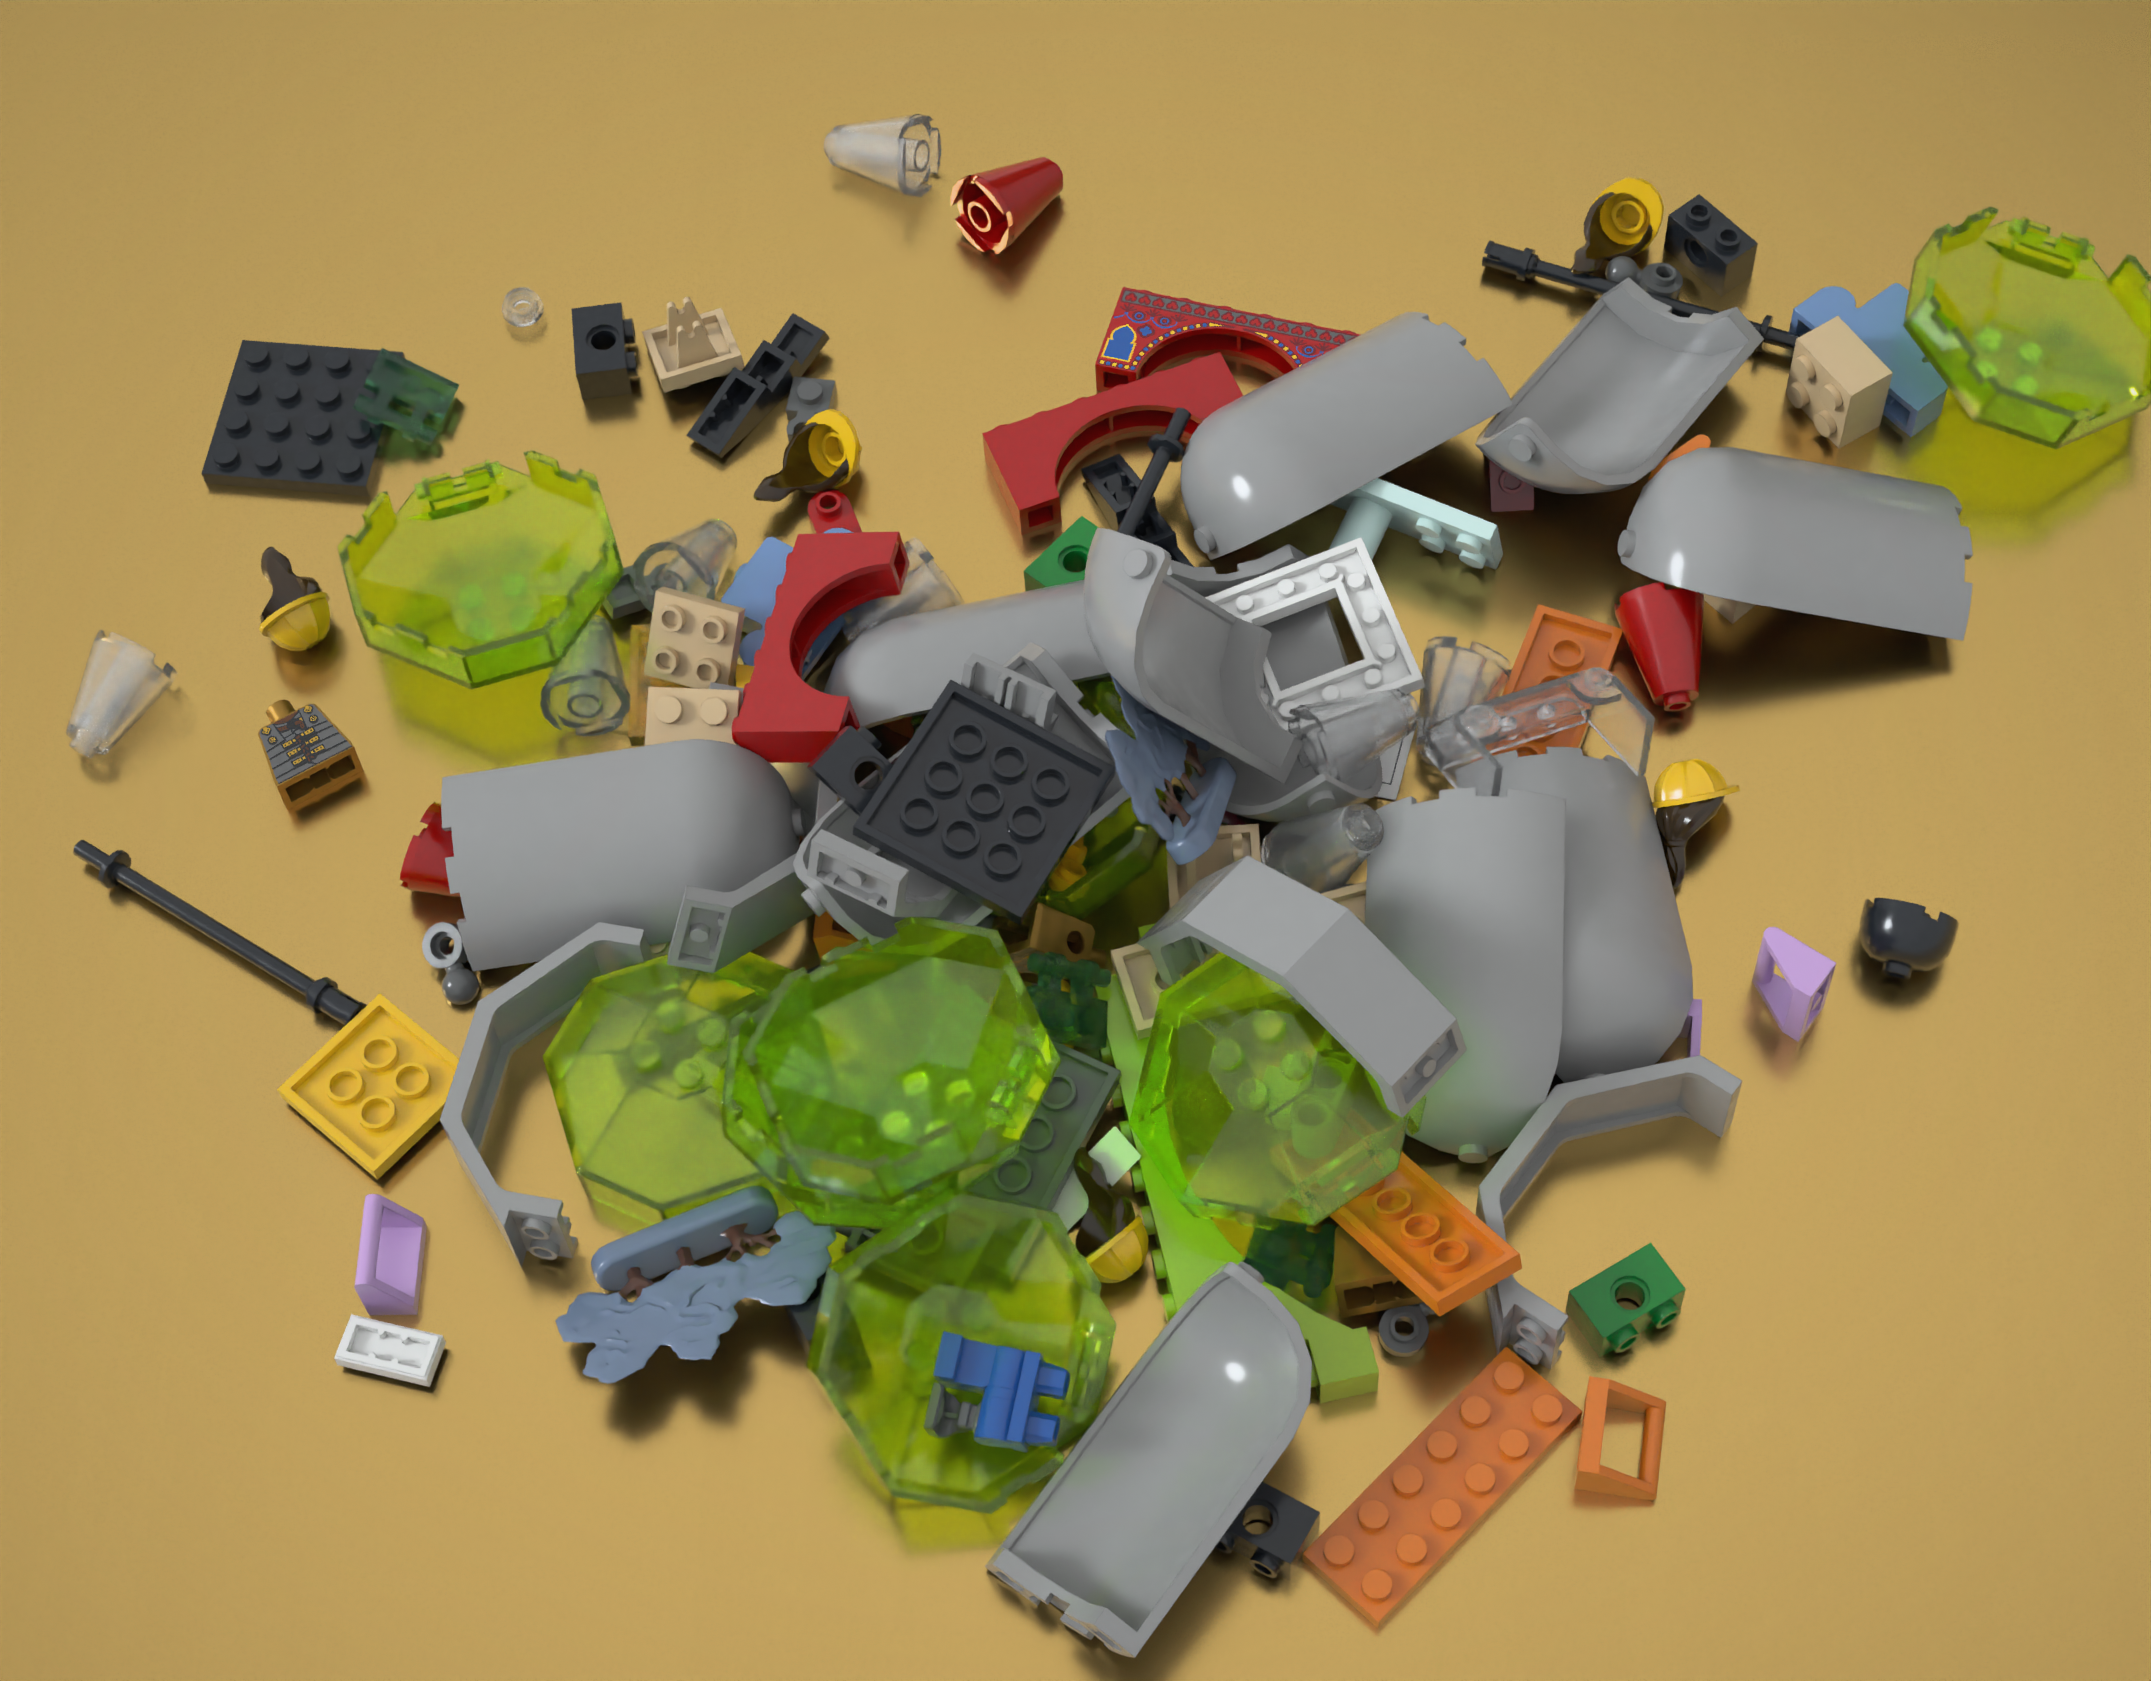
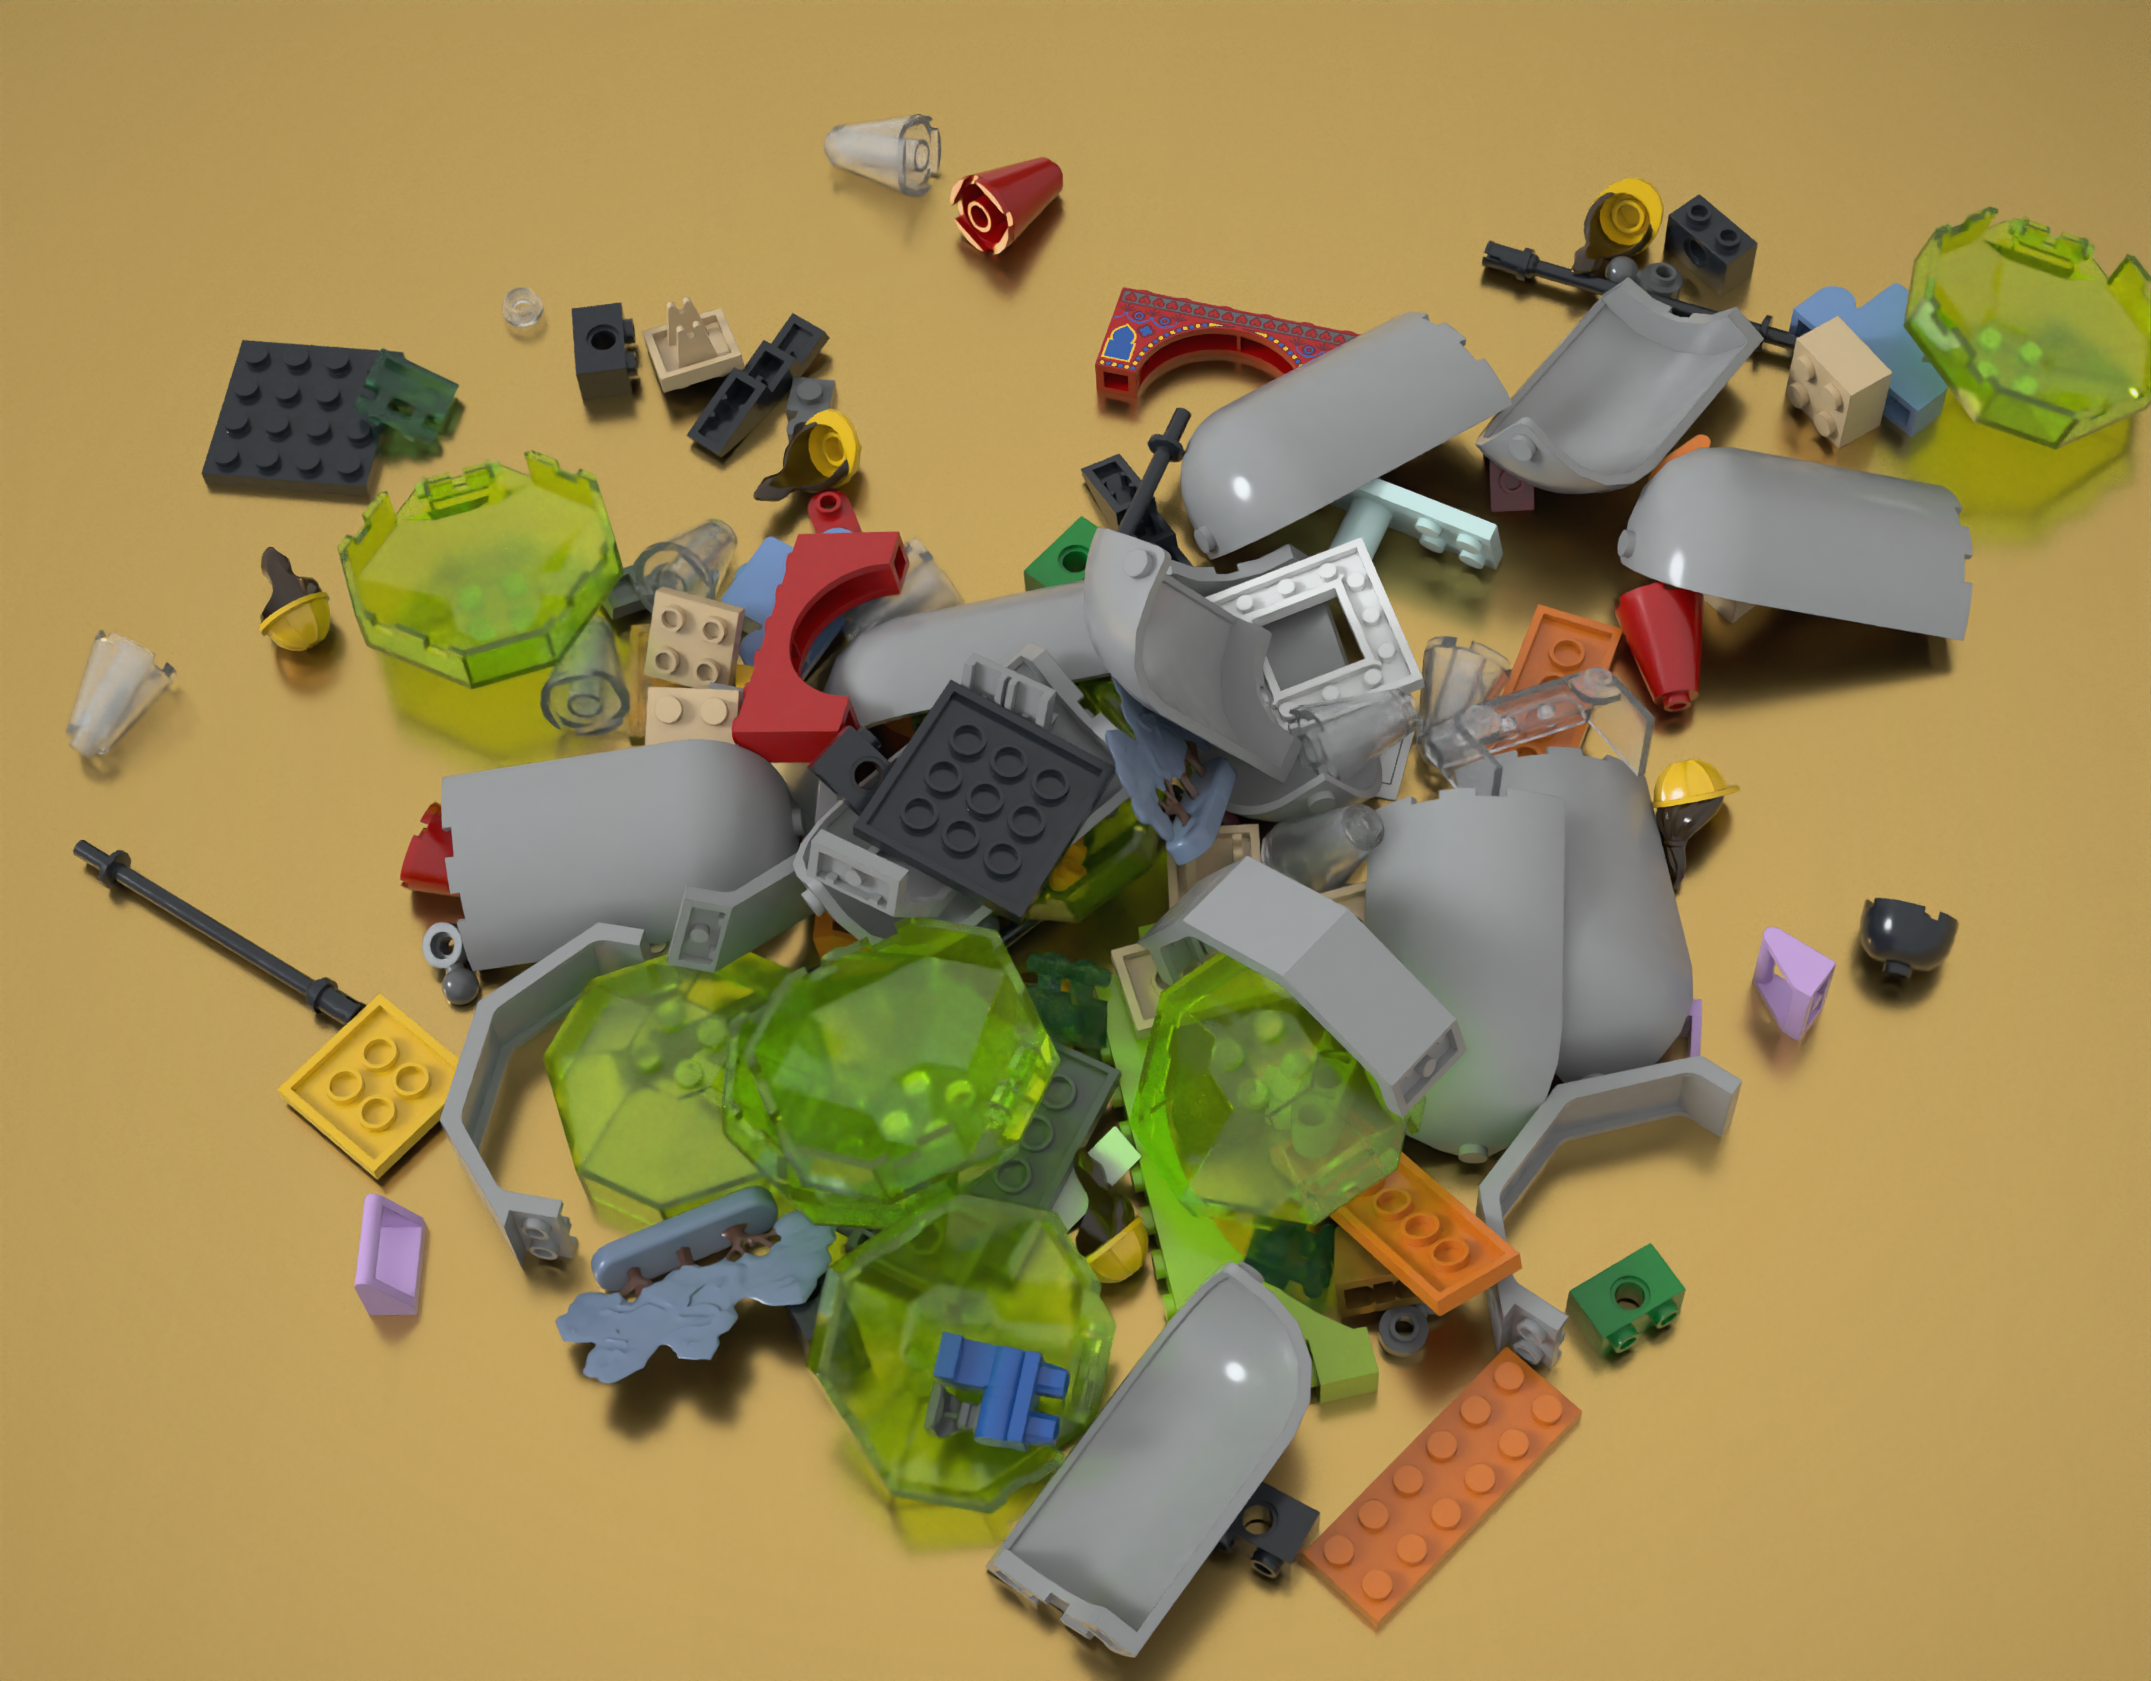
(305, 752): torso -> none
(390, 1350): white plate -> none
(1037, 451): red arch -> none
(1046, 931): pearl gold torso -> none
(1592, 1476): orange tile -> none

